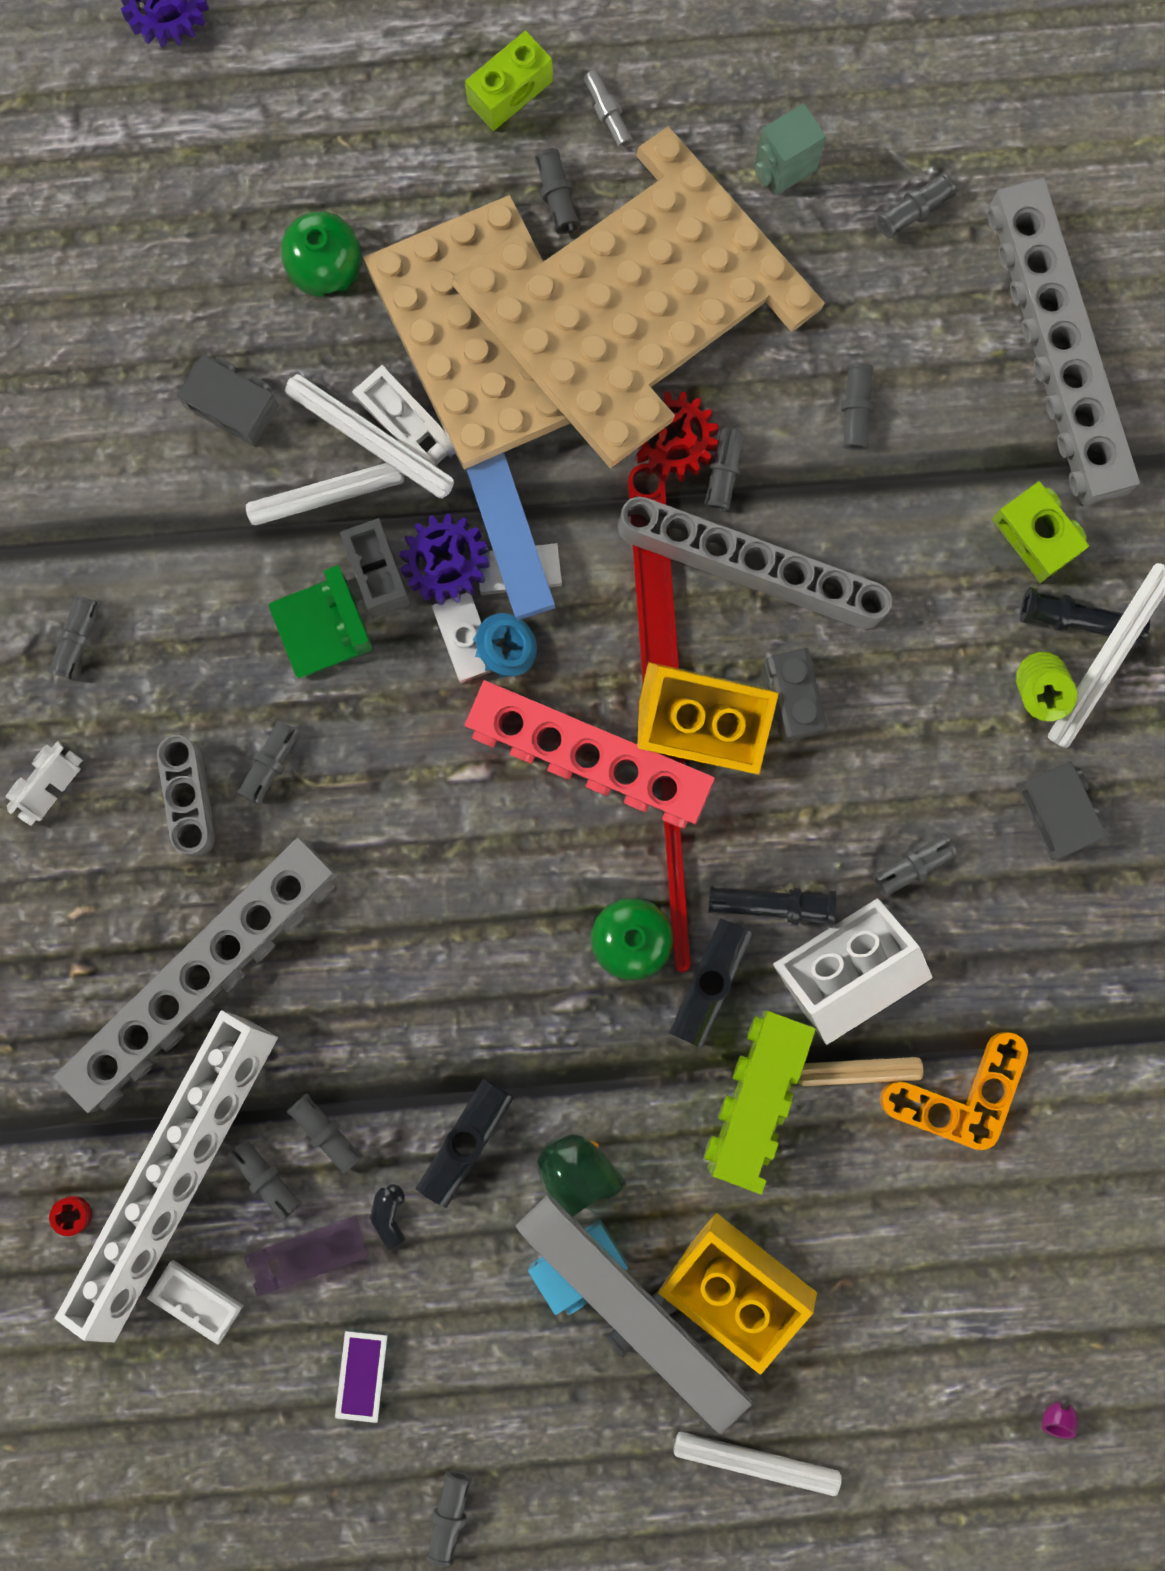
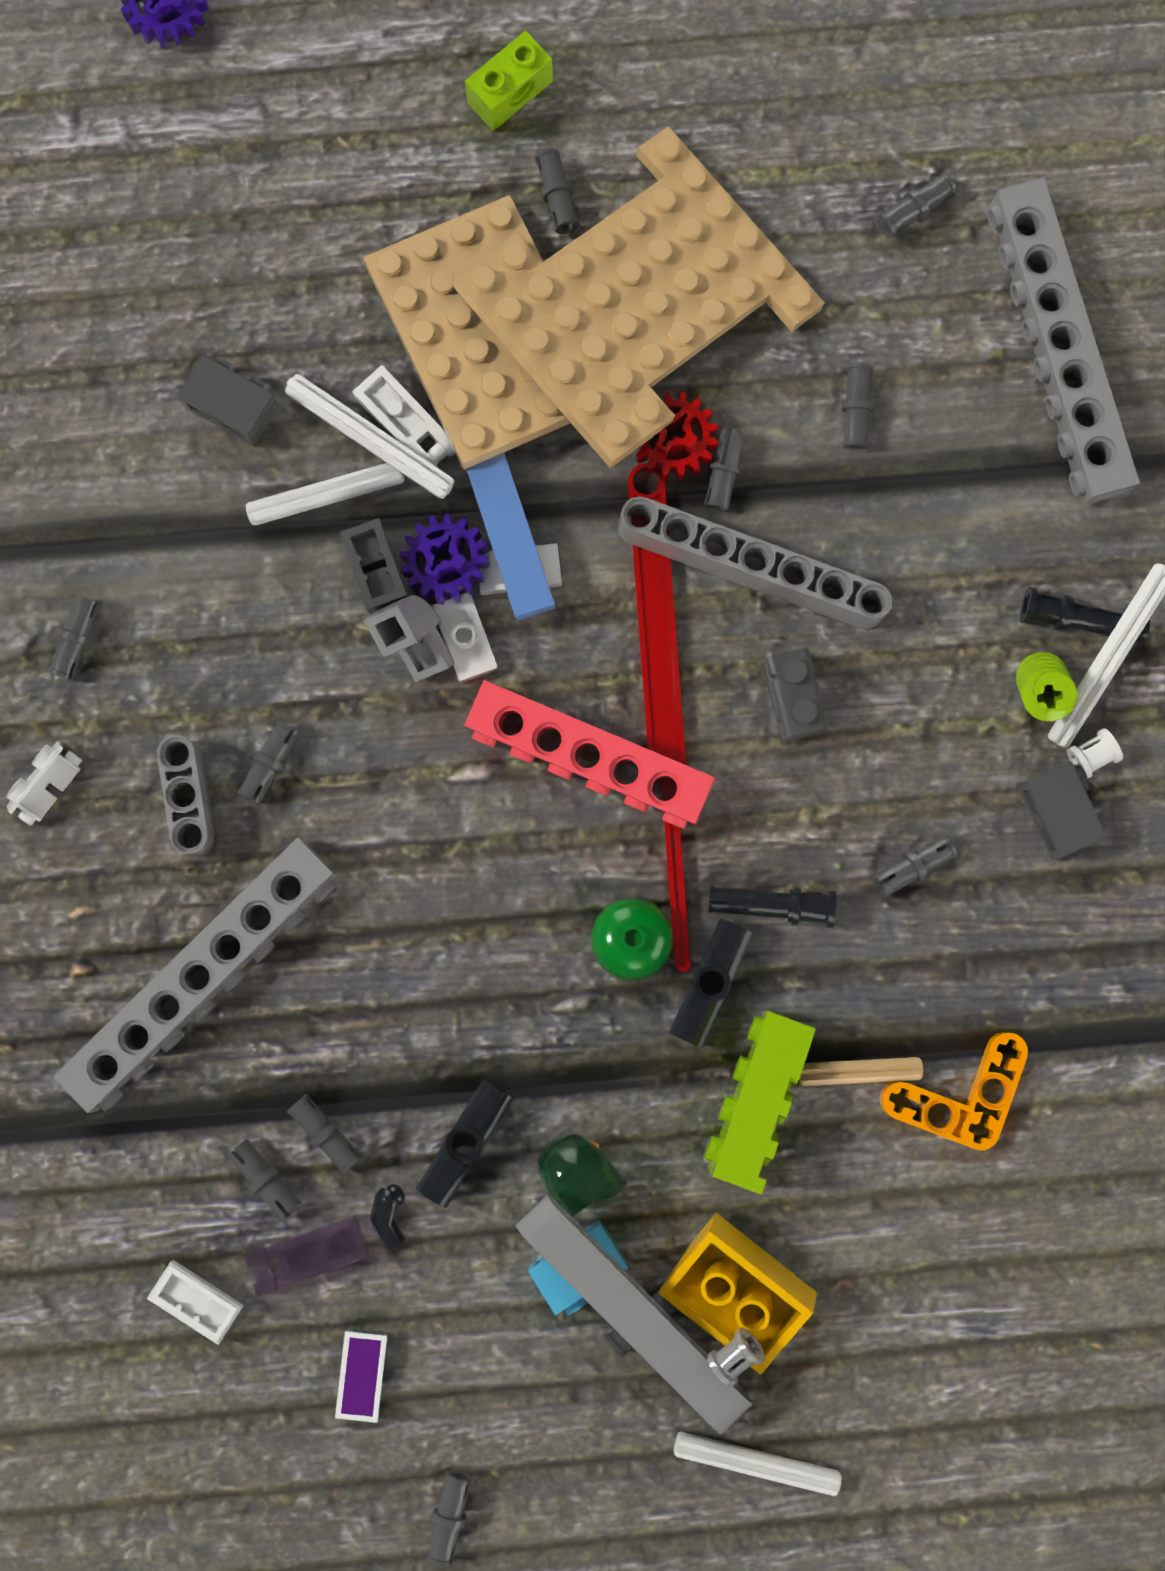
(79, 1225): red bush -> none
(166, 1178): white brick -> none
(321, 253): green cylinder -> none
(321, 625): green bracket -> none
(412, 631): none -> light grey brick
(517, 636): dark azure gear -> none
(608, 108): light grey bar -> none
(704, 718): yellow slope -> none
(736, 1357): none -> light grey bush
(789, 149): sand green brick -> none
(853, 970): white slope -> none
(1041, 554): lime brick -> none
(1059, 1421): magenta hinge -> none
(1095, 753): none -> white bush

